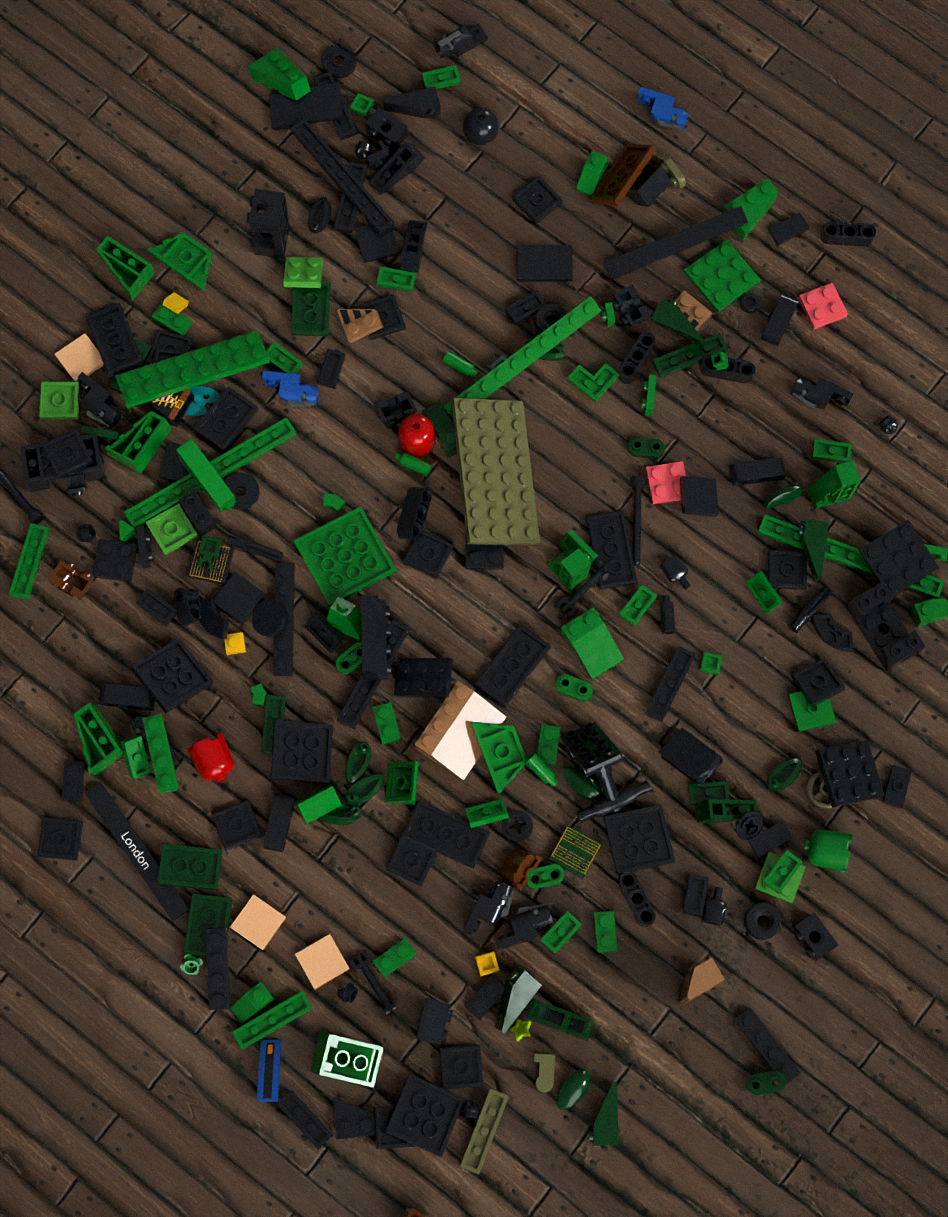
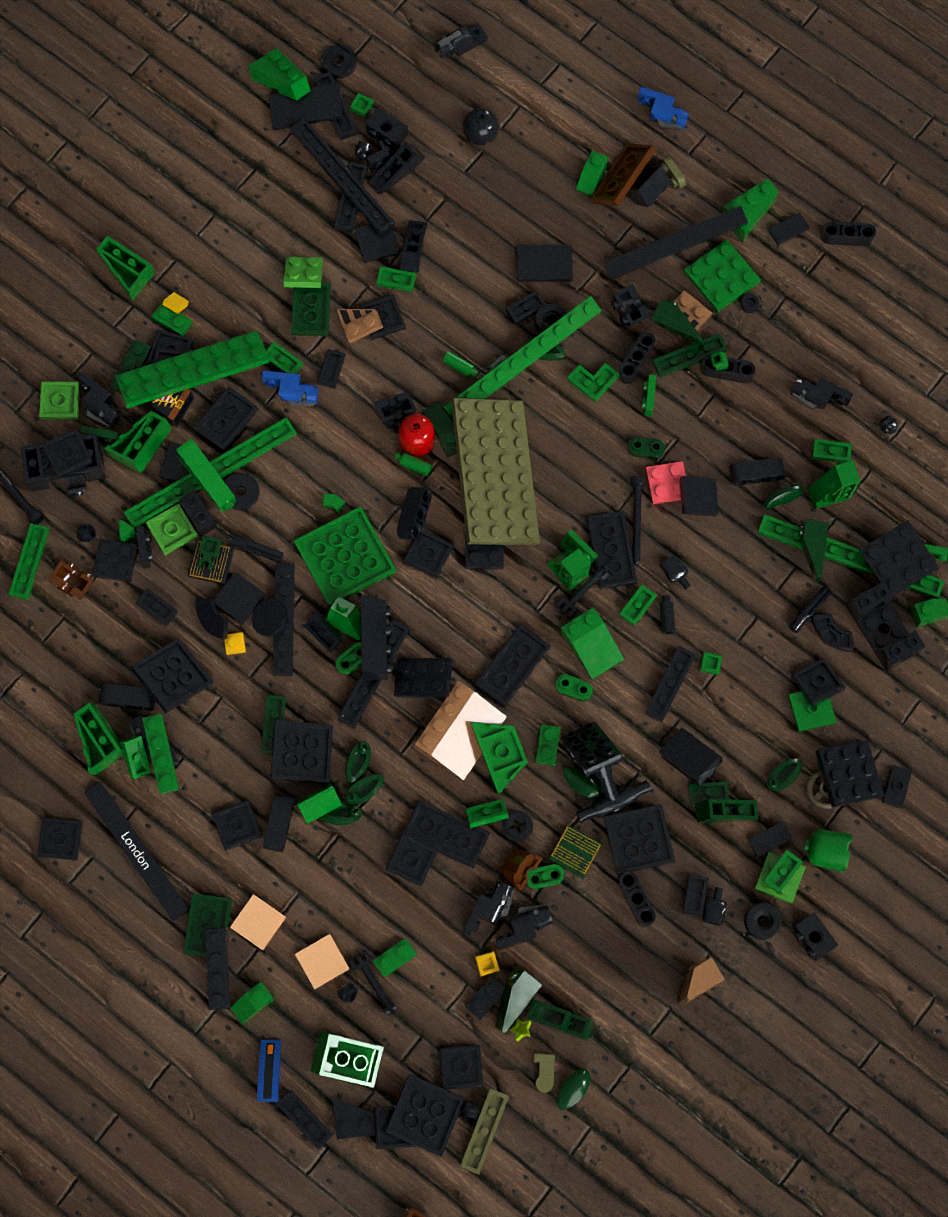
(73, 781): black plate -> none
(80, 357): light nougat tile -> none
(114, 340): black tile -> none
(185, 258): green wing -> none
(188, 606): black piece -> none
(189, 867): dark green plate -> none
(191, 969): green plate -> none
(197, 407): teal piece -> none
(212, 758): red cylinder -> none
(259, 696): green piece -> none
(272, 1020): green plate -> none
(273, 222): black plate -> none
(319, 215): black arm -> none
(386, 723): green plate -> none
(402, 783): green slope -> none
(417, 103): black slope -> none
(433, 1022): black slope -> none
(441, 77): green plate -> none
(537, 200): black tile -> none
(541, 769): green cylinder -> none
(561, 932): green plate -> none
(605, 932): green plate -> none
(605, 1126): dark green slope -> none
(608, 314): green plate -> none
(750, 830): black gear -> none
(764, 592): green plate -> none
(766, 1044): black plate -> none
(766, 1083): dark green plate -> none
(780, 319): black beam -> none
(787, 569): black tile -> none
(823, 306): coral plate -> none

